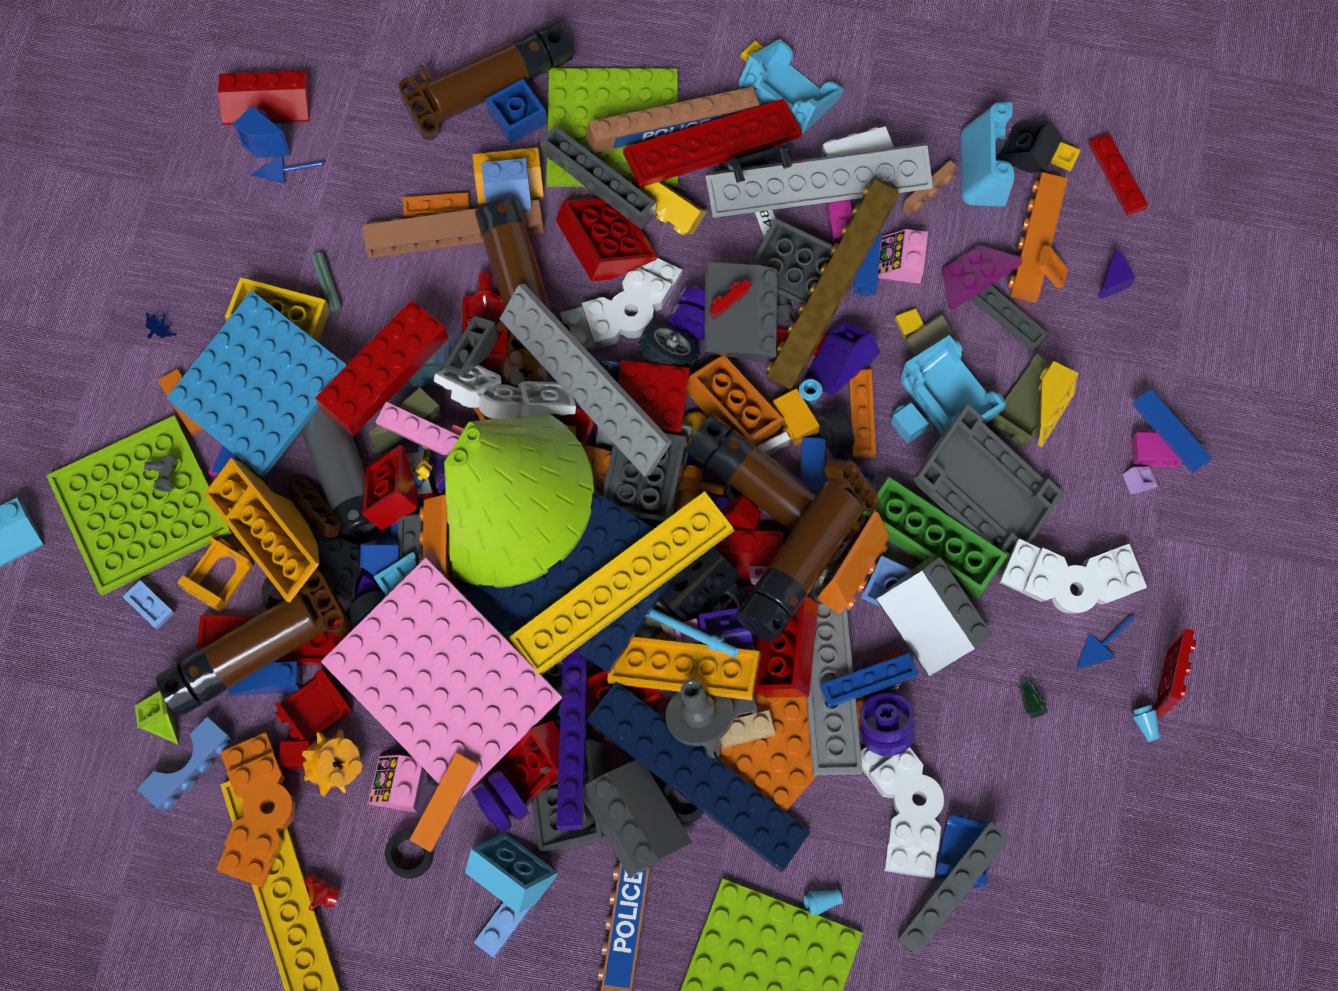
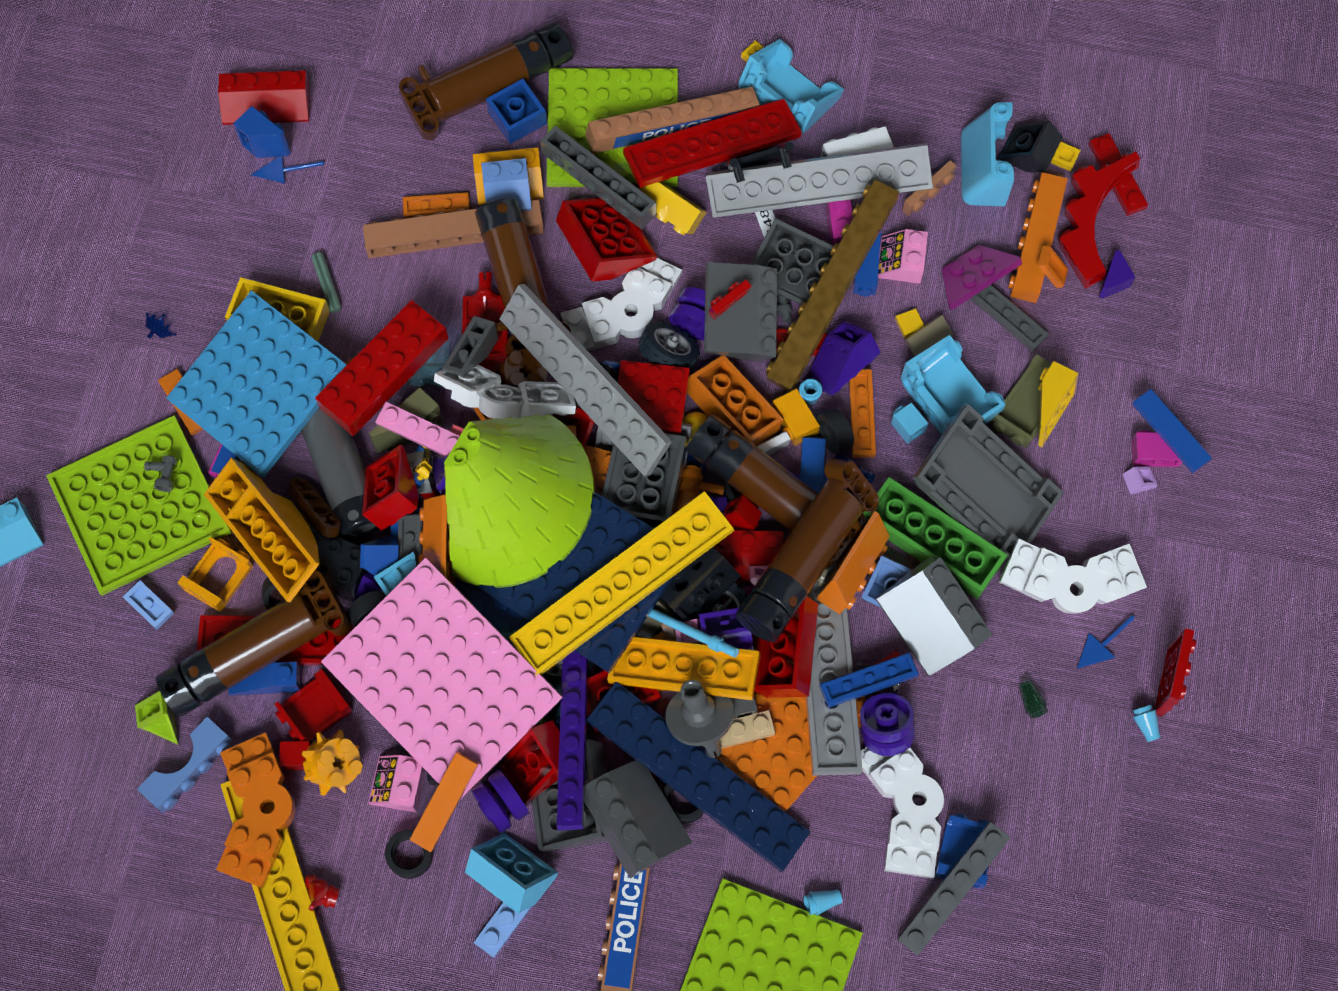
(1092, 187): none -> red arch

